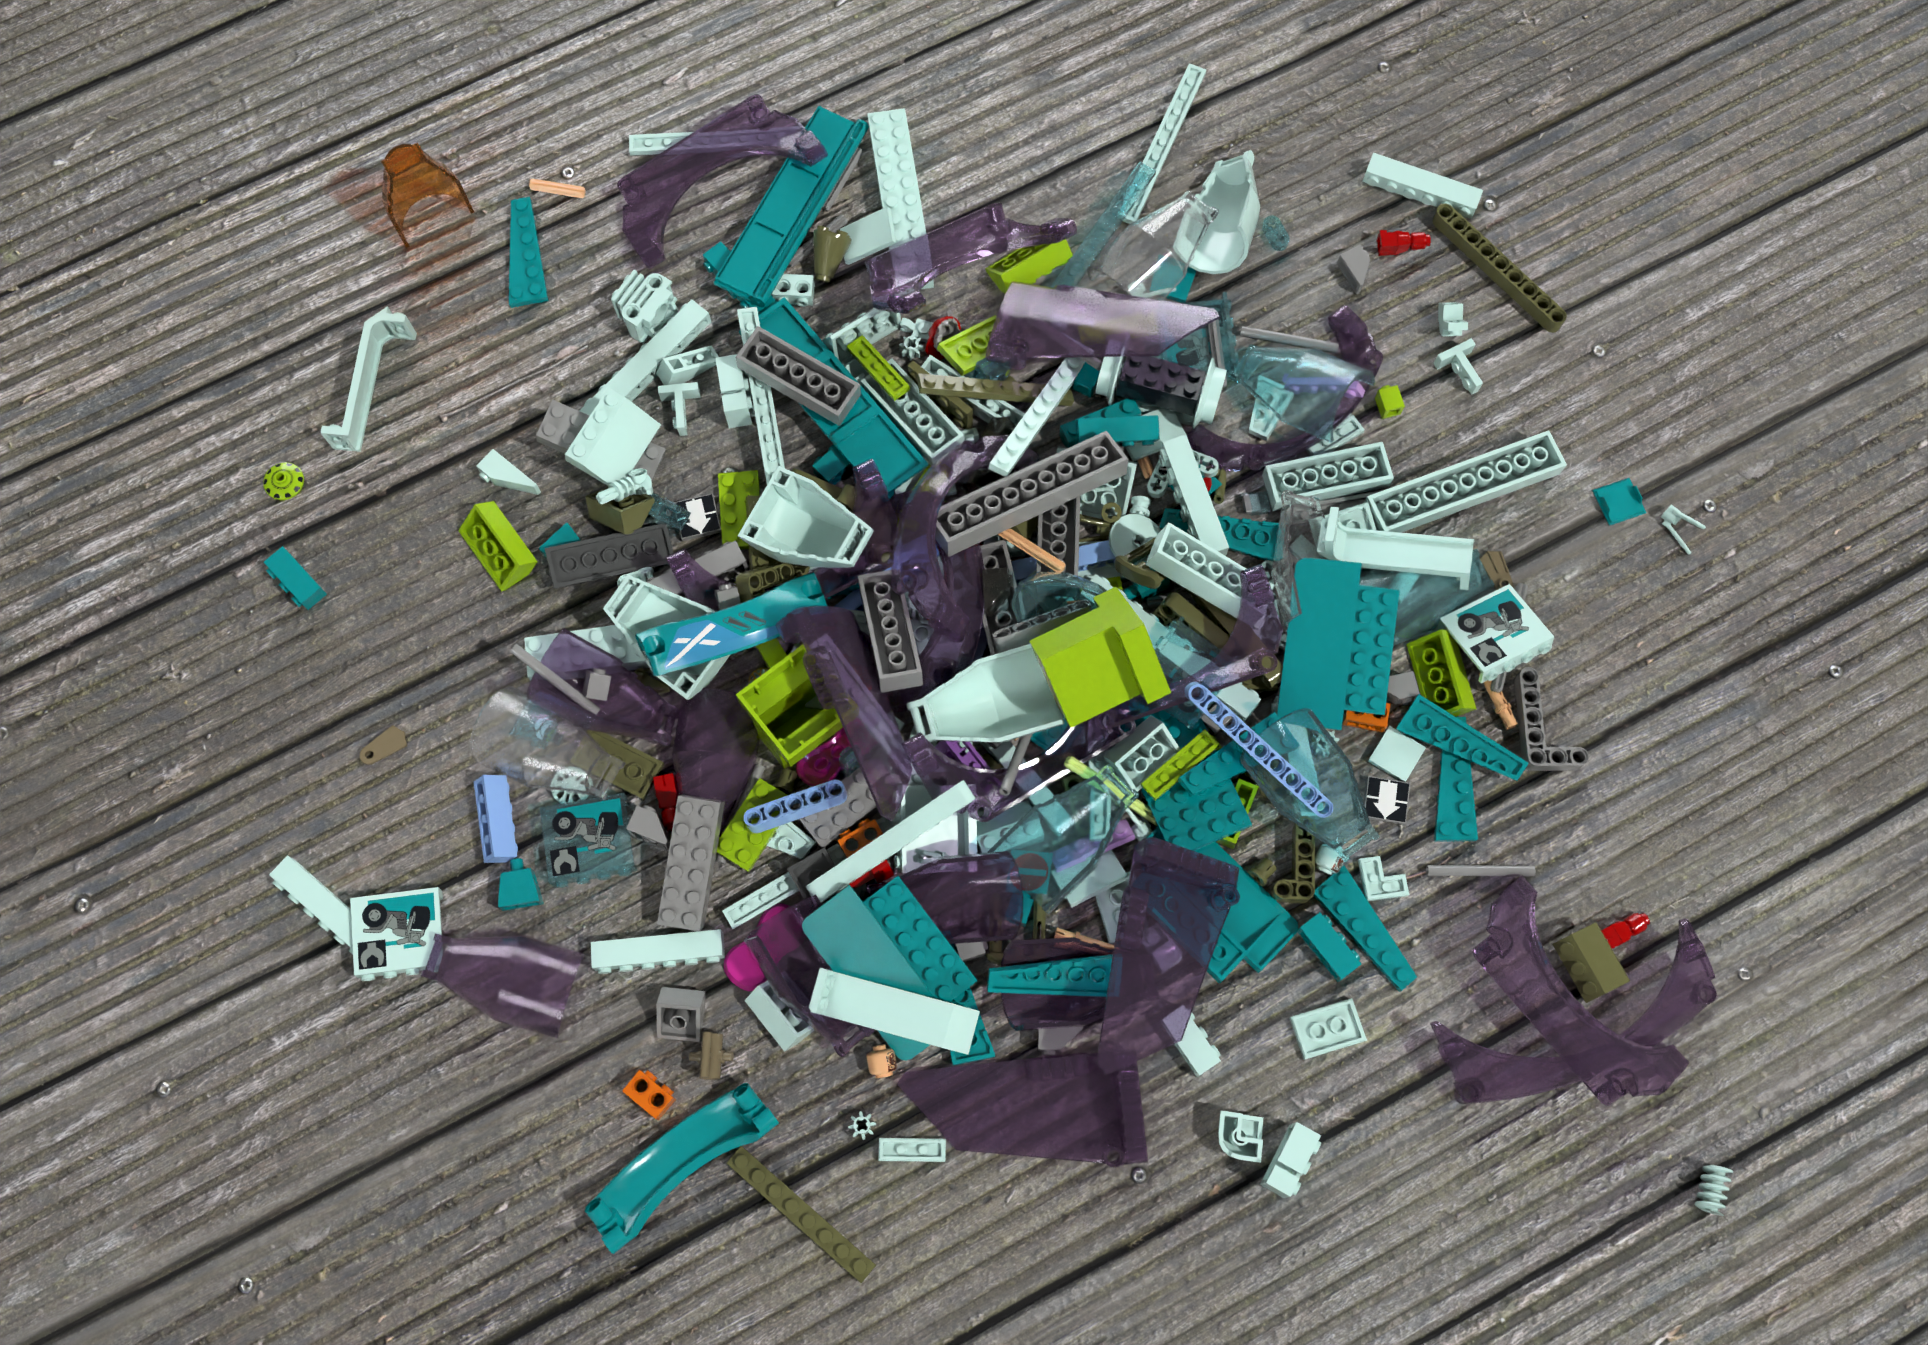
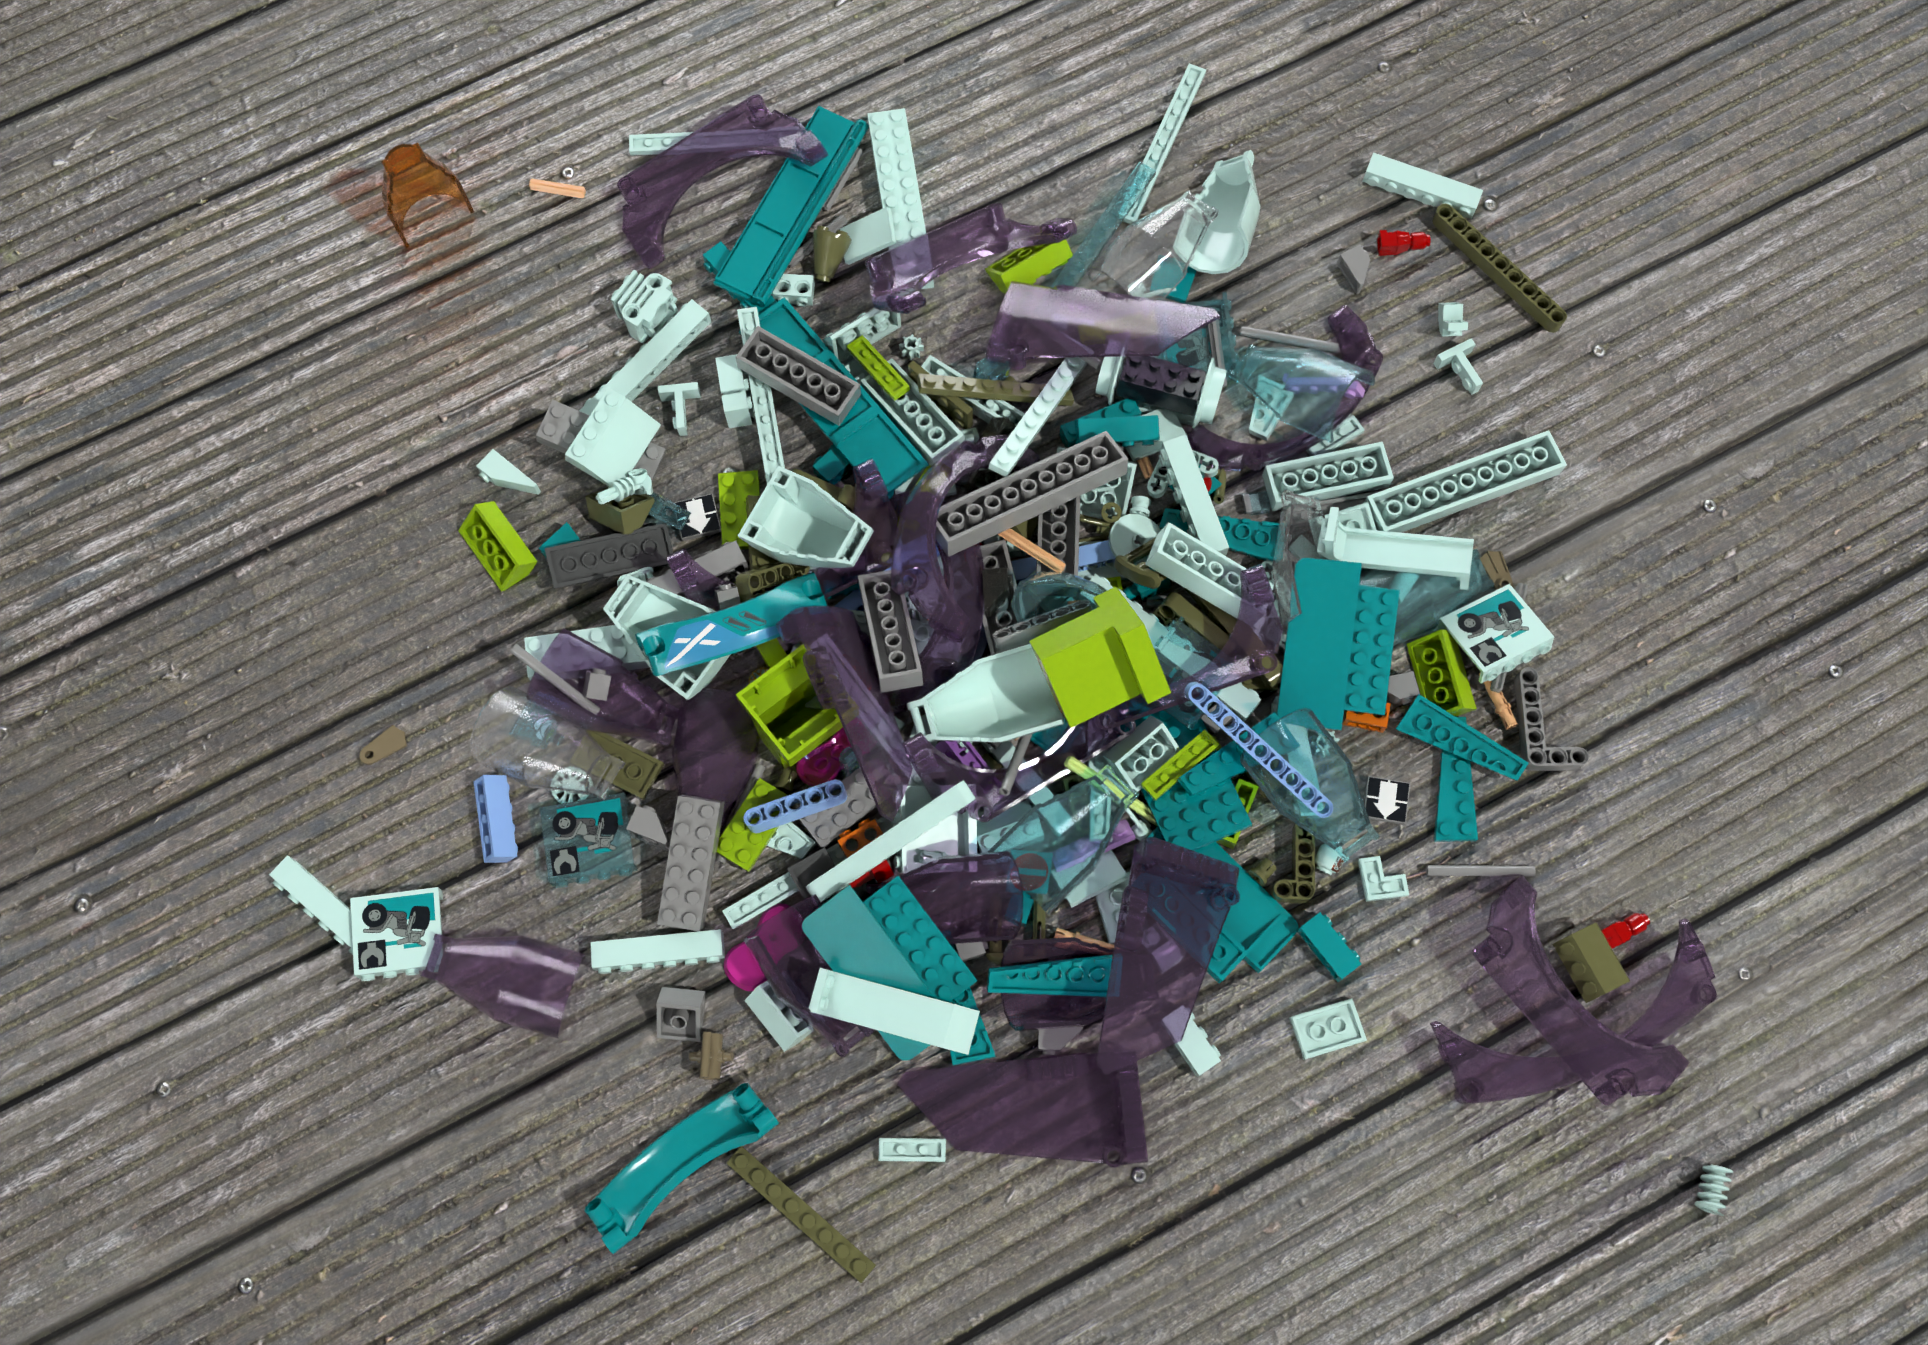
(286, 488): lime dish -> none
(294, 578): teal brick -> none
(375, 333): light aqua panel -> none
(518, 887): teal torso -> none
(526, 270): teal wing -> none
(646, 1098): orange brick -> none
(656, 685): olive arm -> none
(667, 797): red piece -> none
(687, 365): light aqua slope -> none
(862, 1132): light aqua gear -> none
(881, 1061): light nougat head -> none
(919, 329): light aqua plate -> none
(940, 331): hair -> none
(968, 346): lime plate -> none
(1086, 380): teal brick -> none
(1241, 1136): light aqua brick -> none
(1278, 232): clear light blue beam -> none
(1291, 1160): light aqua piece -> none
(1356, 916): teal wing -> none
(1389, 401): lime brick -> none
(1396, 754): light aqua tile -> none
(1619, 501): teal piece -> none
(1673, 516): light aqua plant -> none

